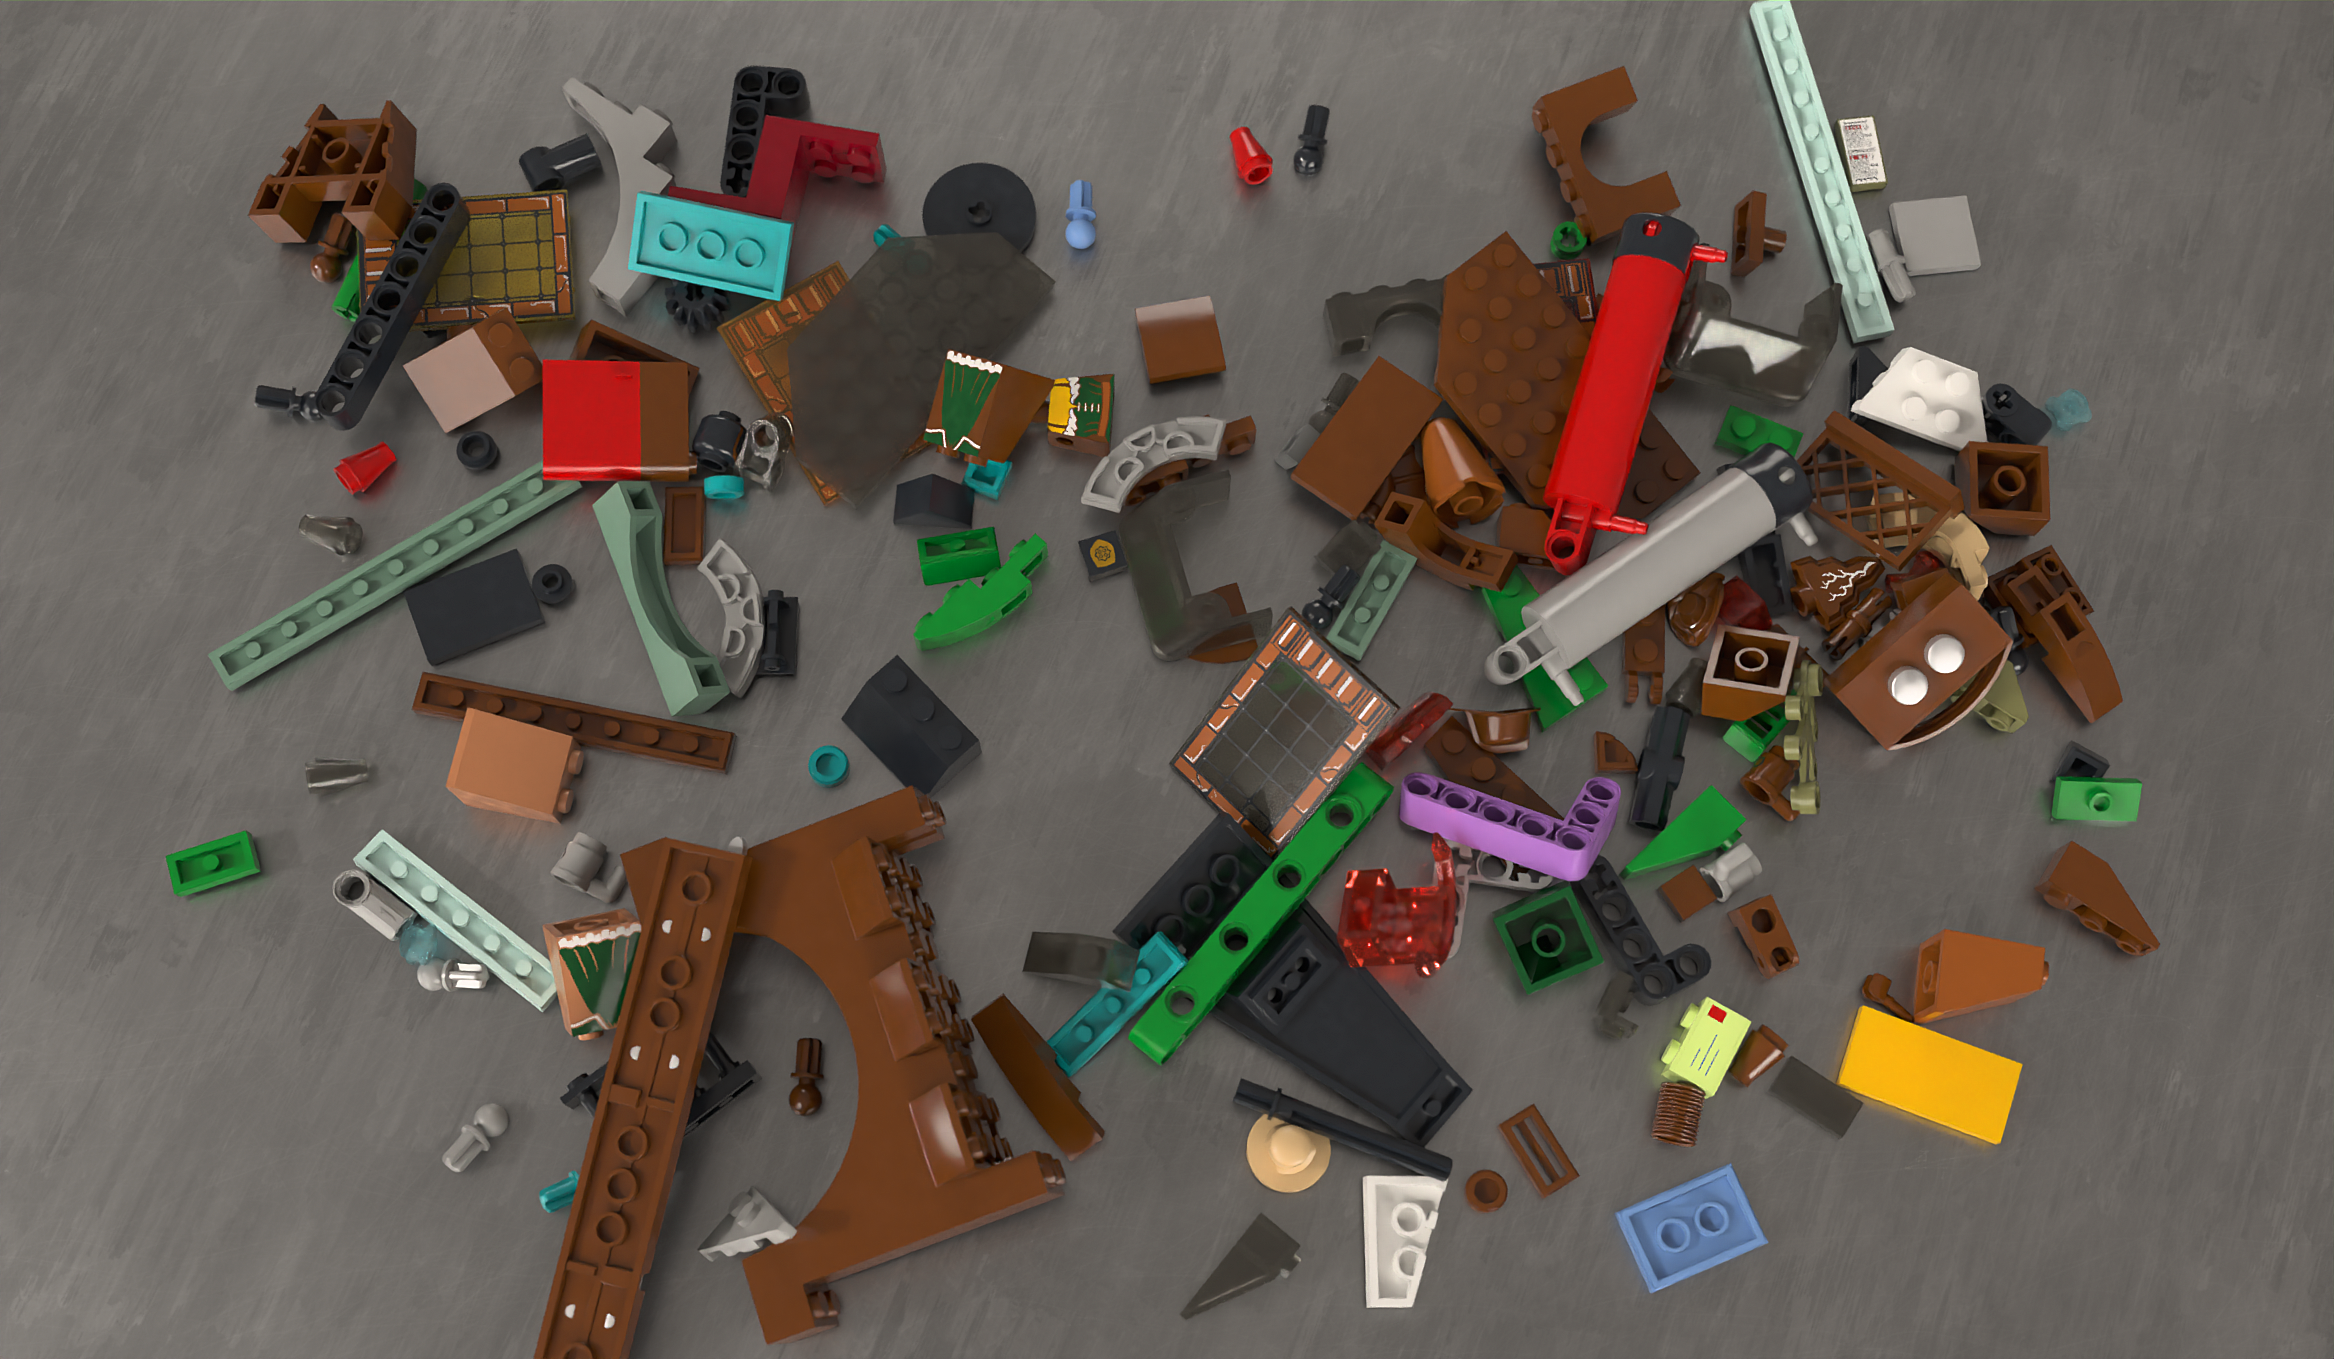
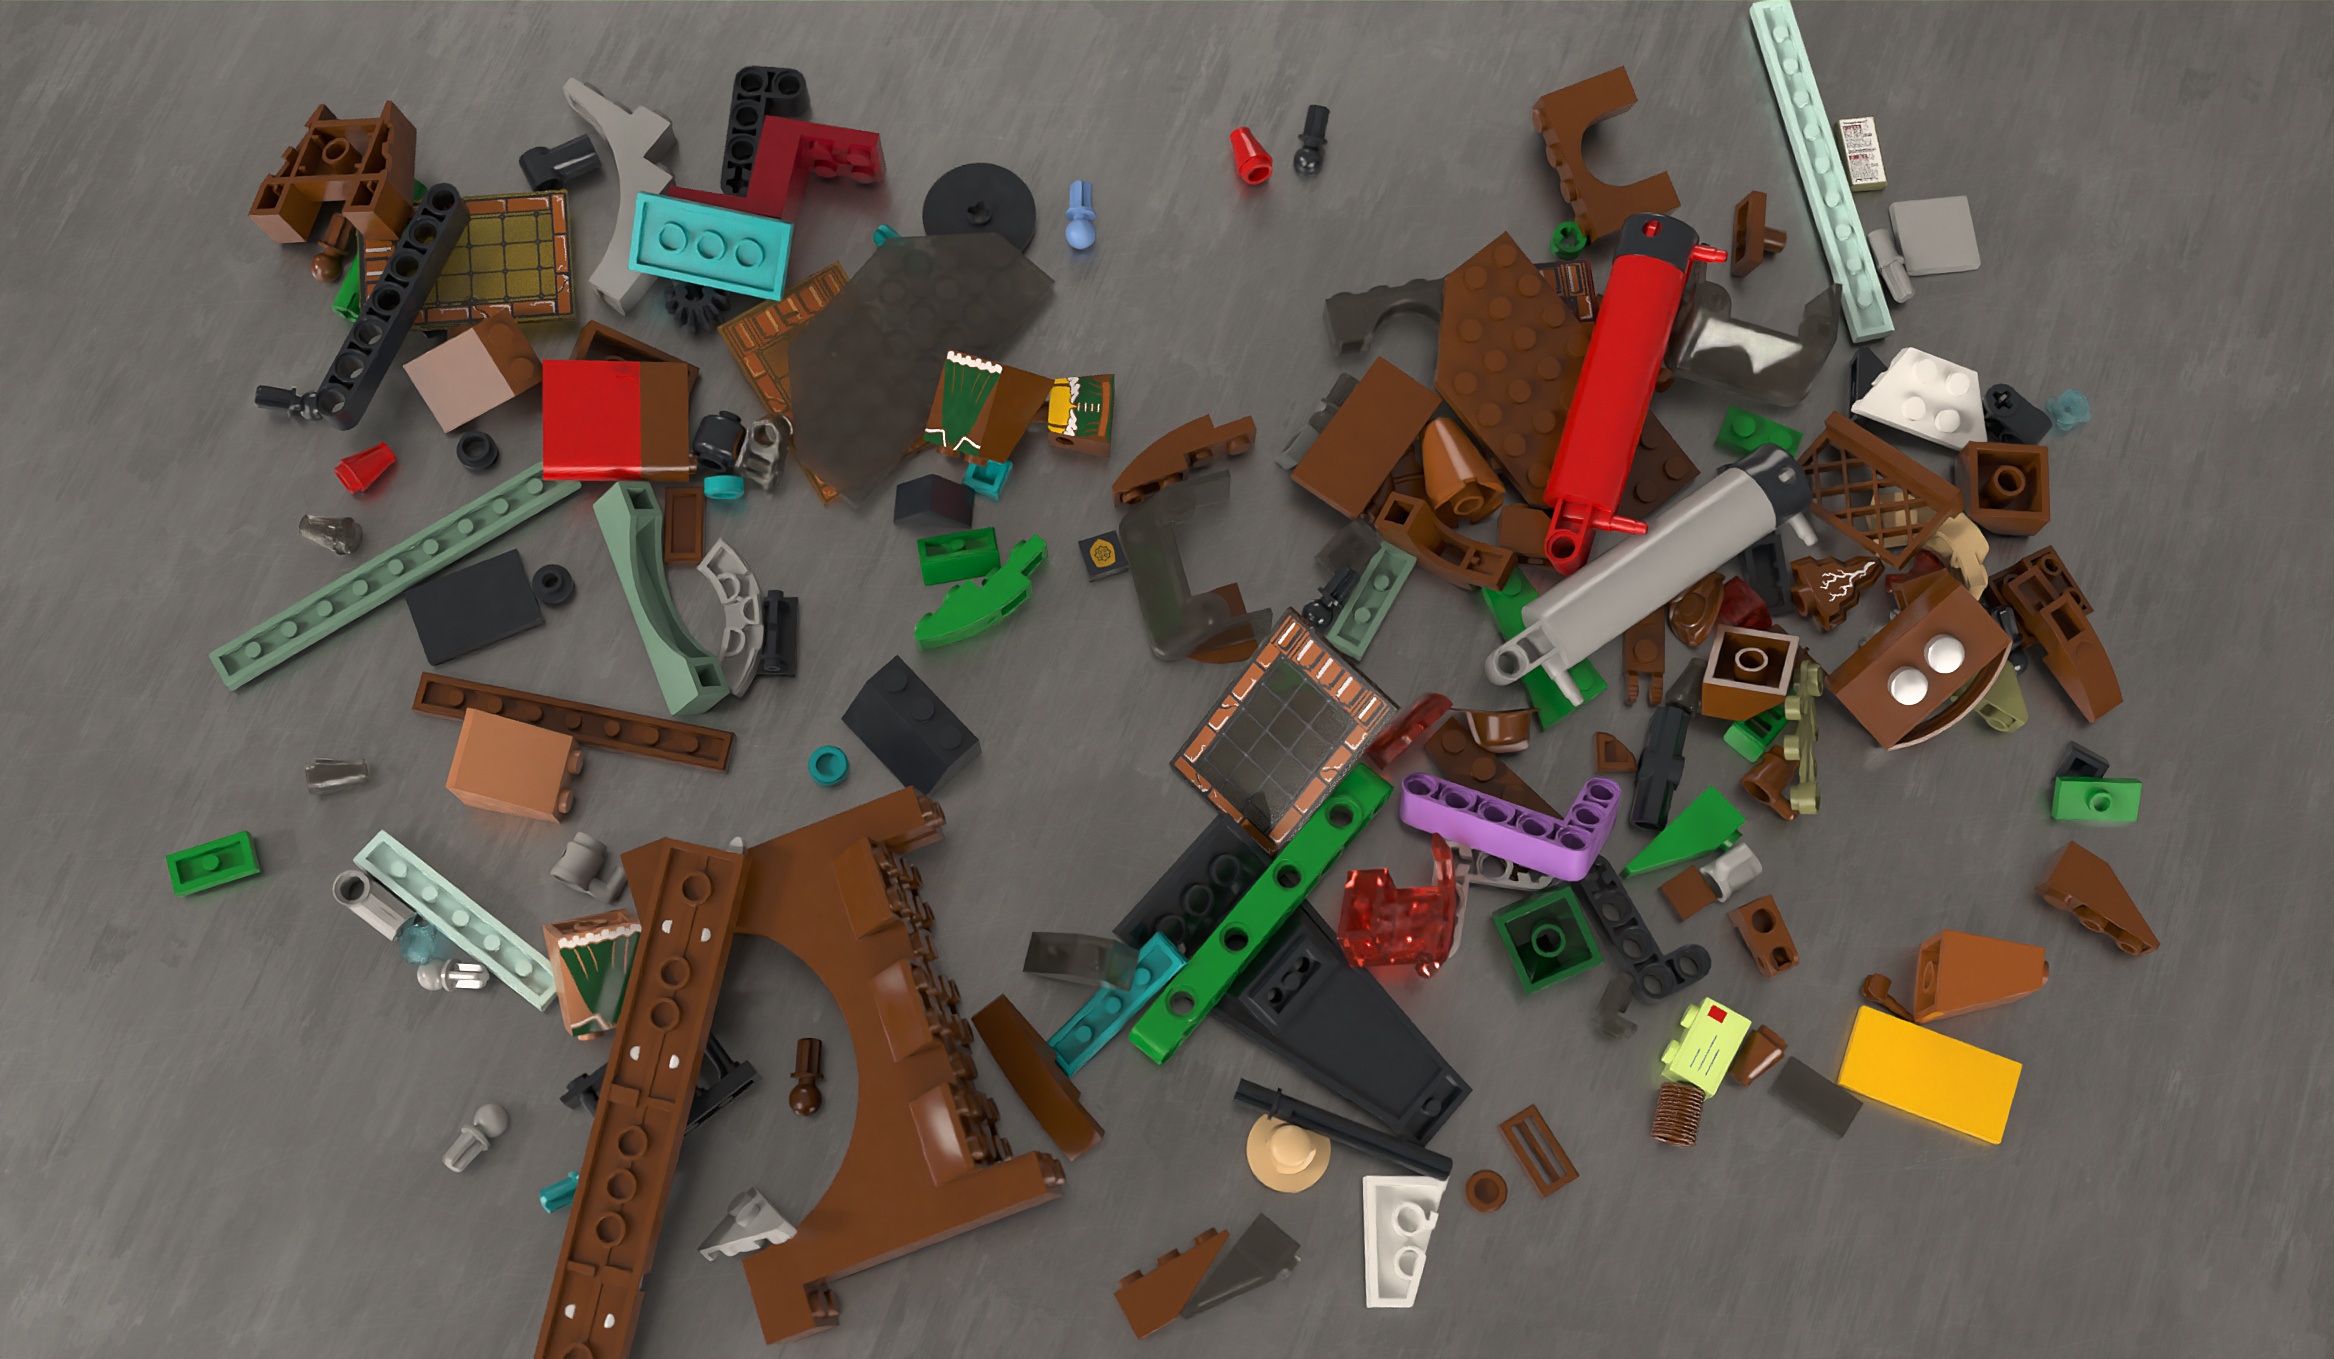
(1148, 450): light grey tile -> none
(1161, 1295): none -> reddish brown slope
(1180, 339): reddish brown slope -> none
(1691, 1228): medium blue tile -> none
(1857, 623): reddish brown pin -> none

